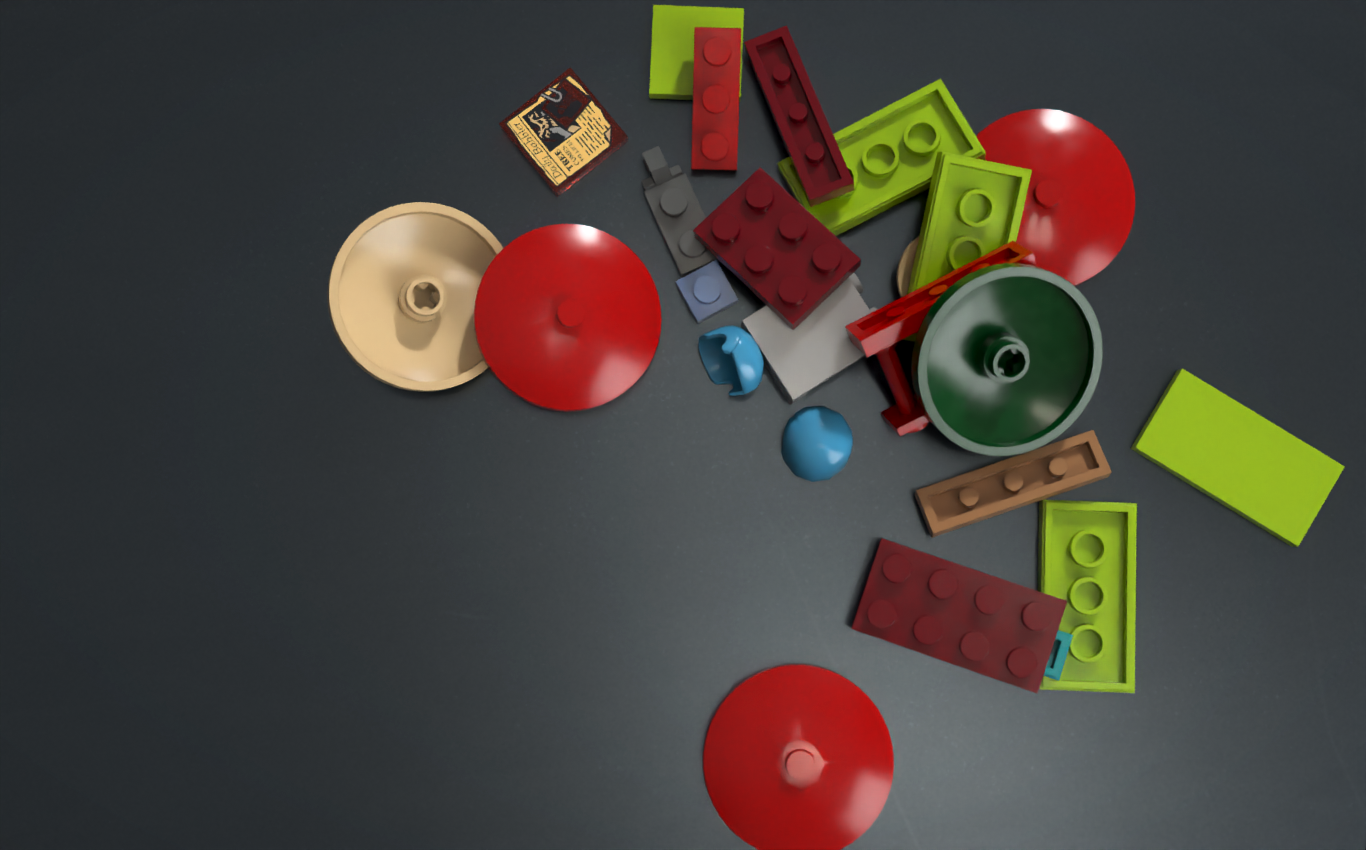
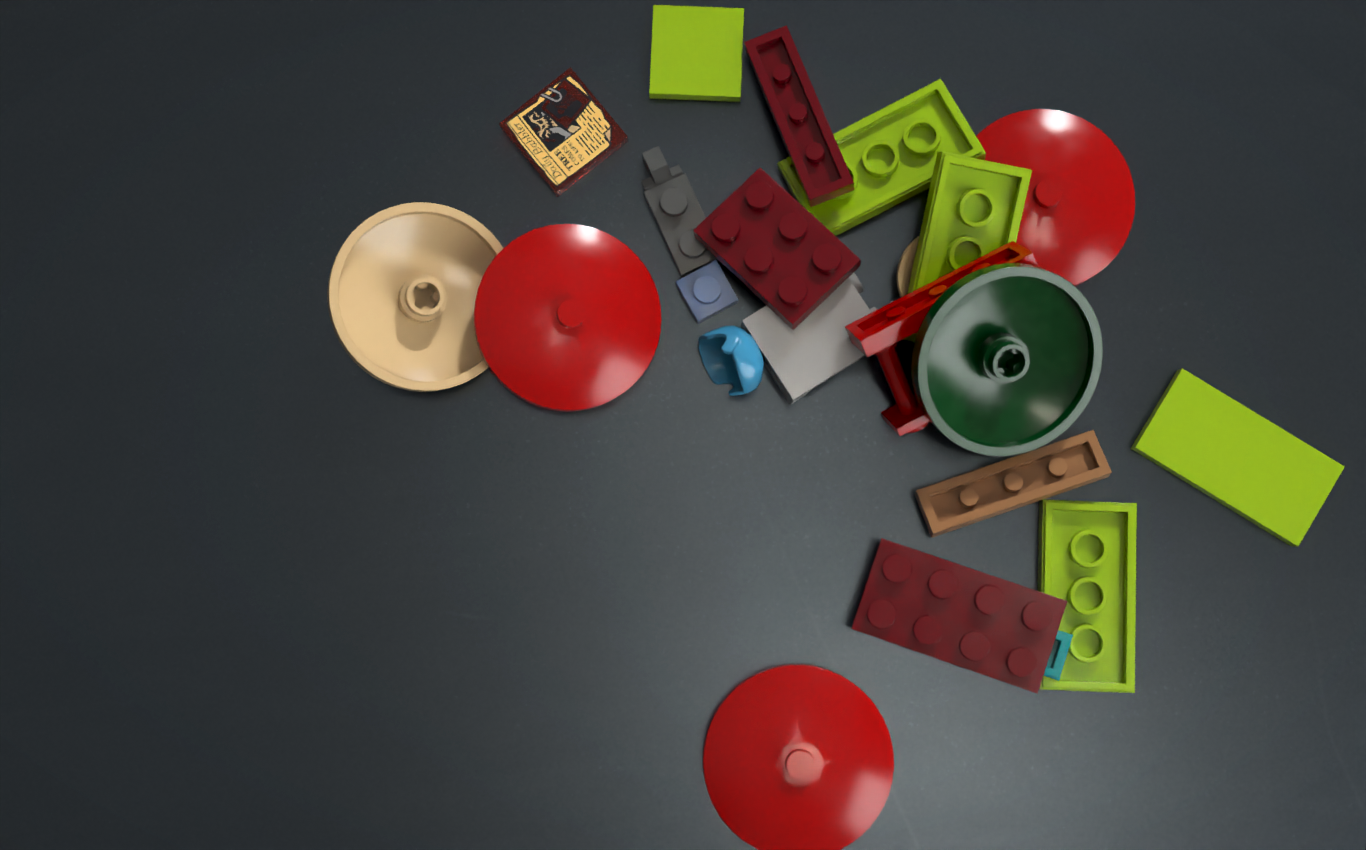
(716, 98): red plate -> none
(816, 443): dark azure hair -> none

